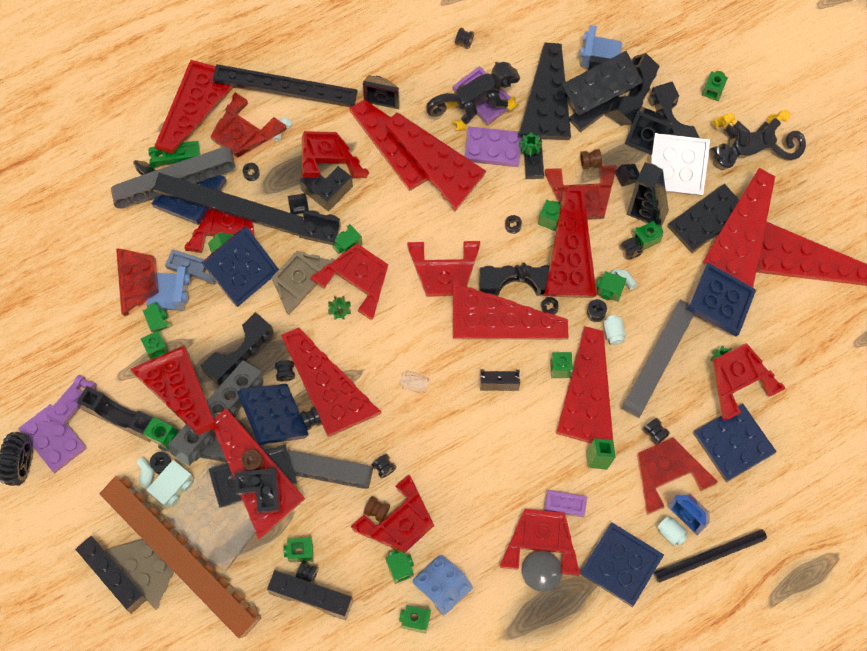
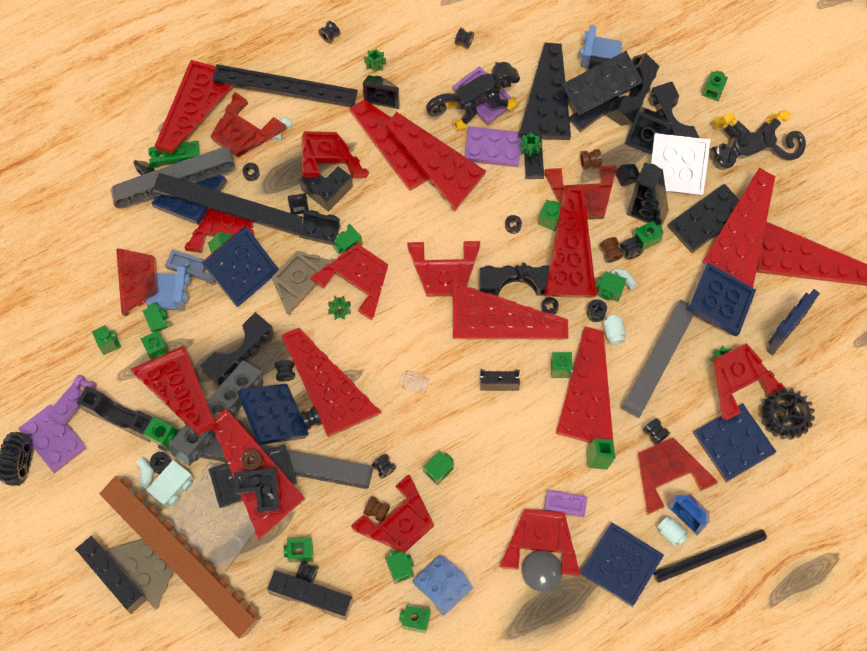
(106, 339): none -> green brick
(329, 32): none -> black wheel
(375, 60): none -> green gear
(439, 467): none -> green brick
(611, 249): none -> reddish brown wheel
(793, 319): none -> dark blue plate
(804, 421): none -> black gear

